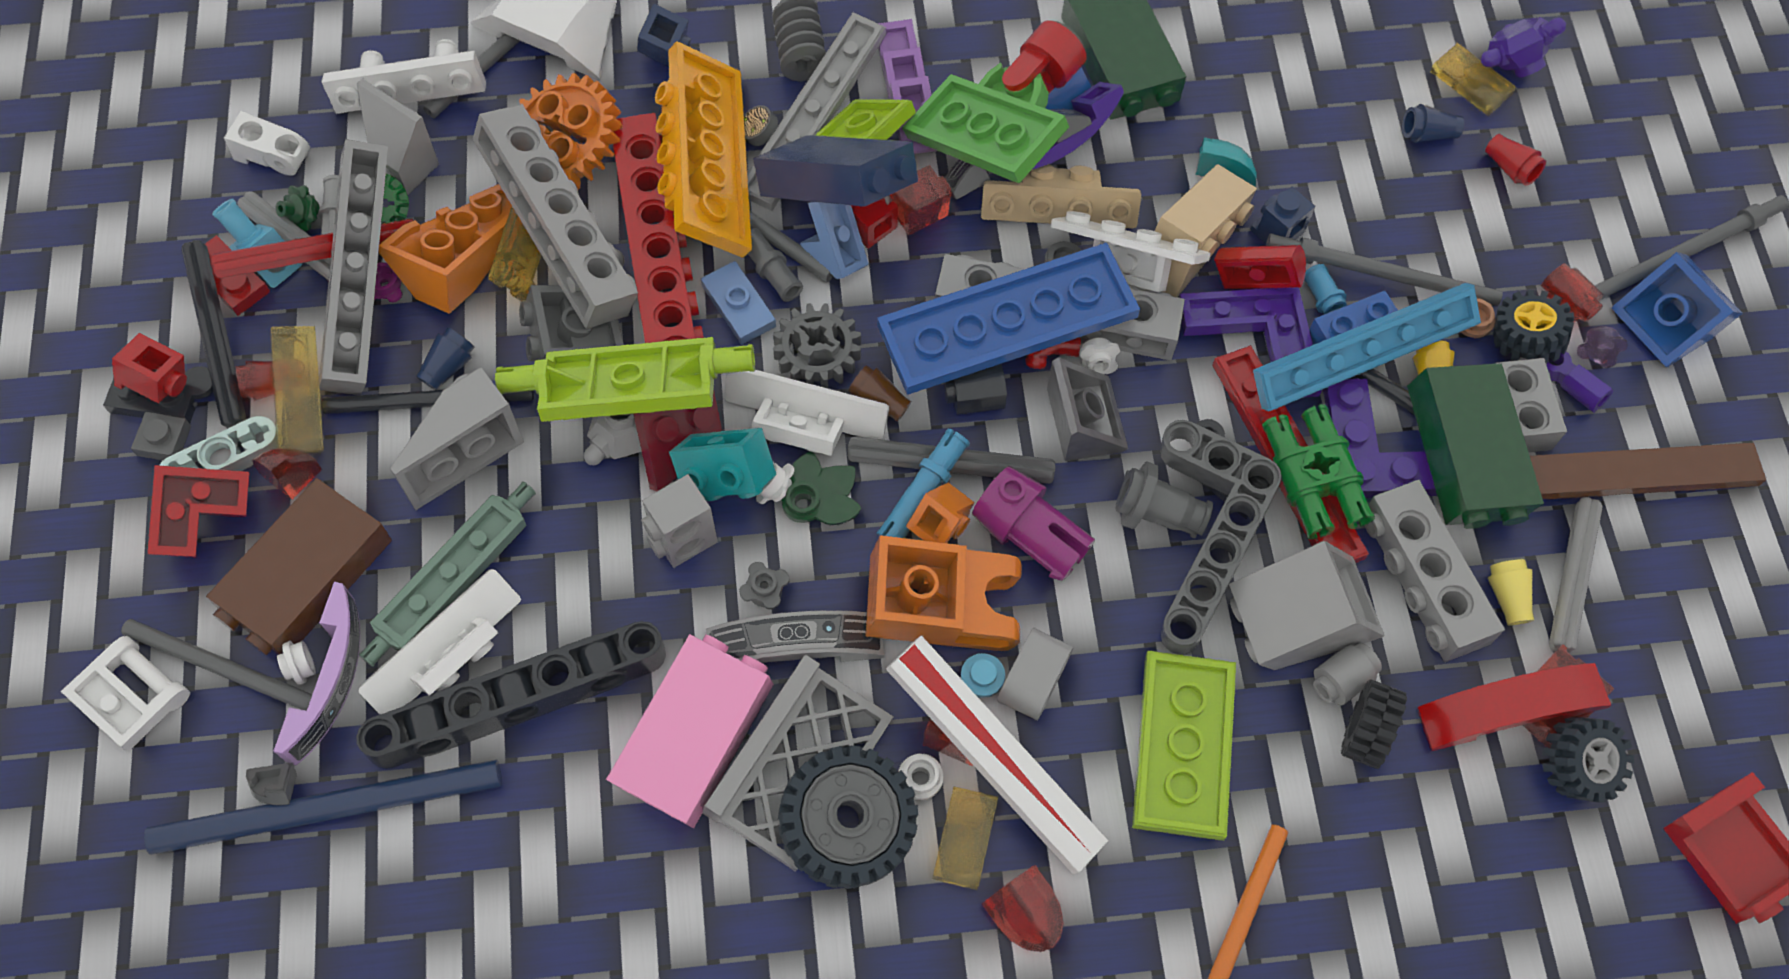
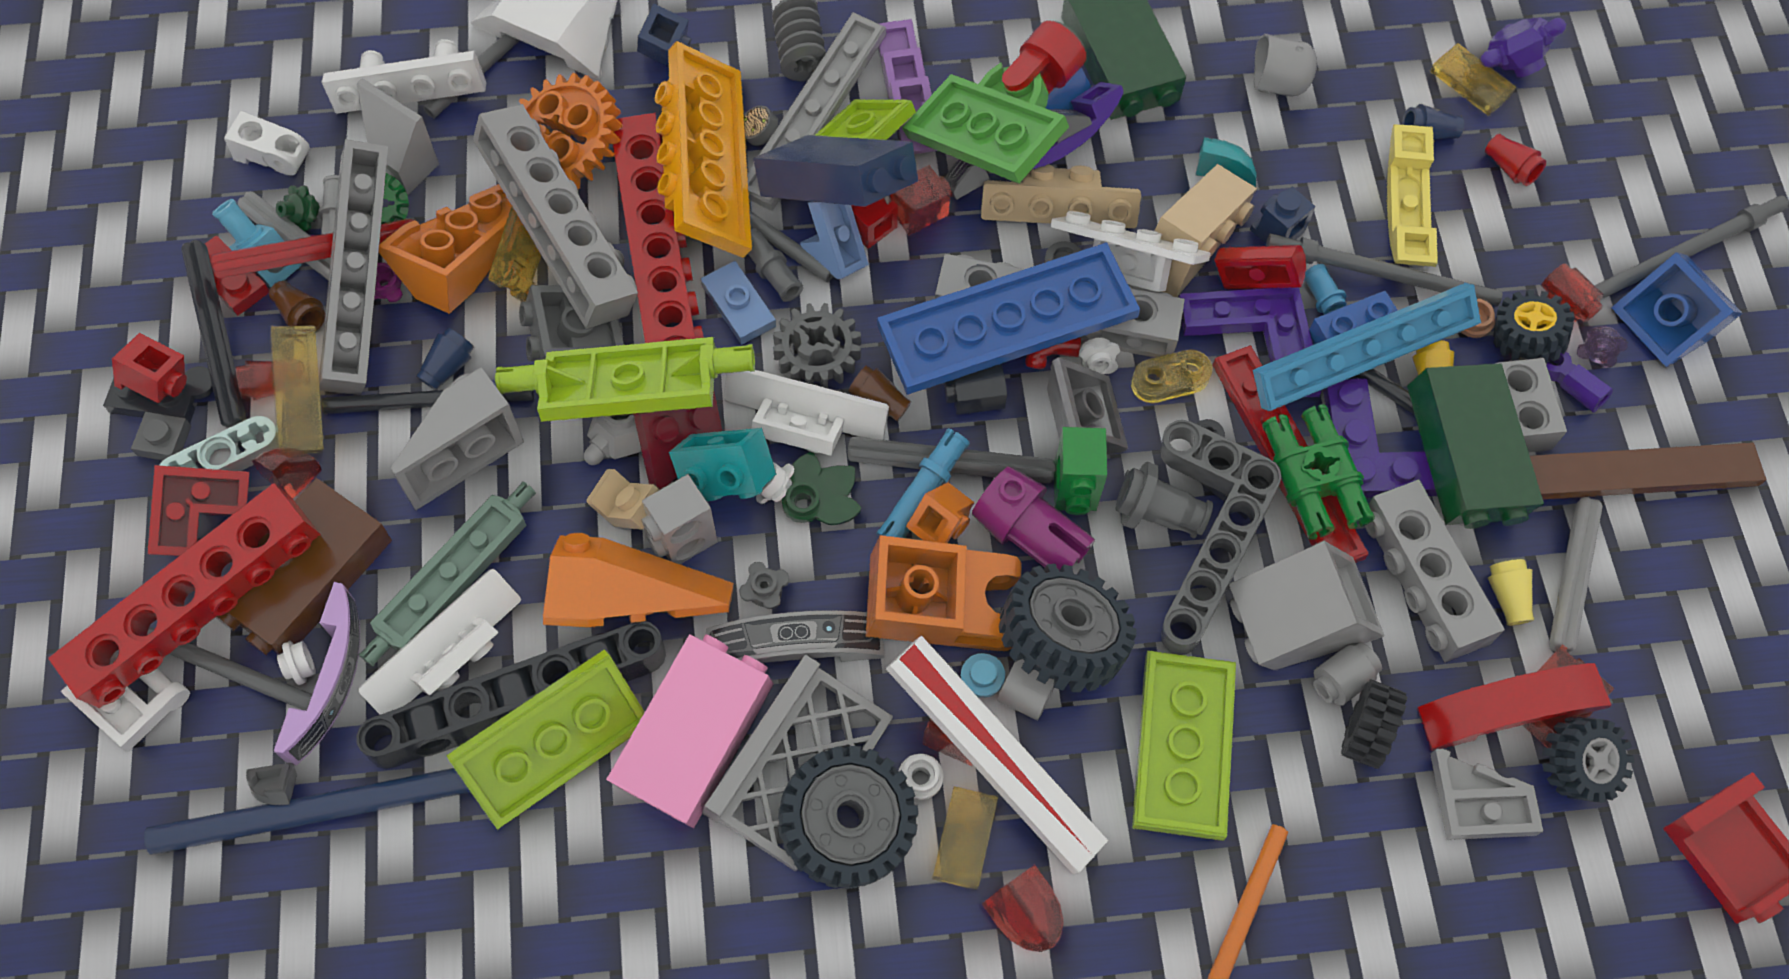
(86, 658): none -> red brick
(297, 306): none -> reddish brown cone
(548, 739): none -> lime plate
(608, 579): none -> orange wedge
(620, 500): none -> tan bracket
(1067, 627): none -> black wheel
(1080, 469): none -> green brick
(1174, 376): none -> clear yellow plate
(1283, 66): none -> light grey helmet
(1409, 196): none -> light yellow slope
(1481, 802): none -> light grey wing

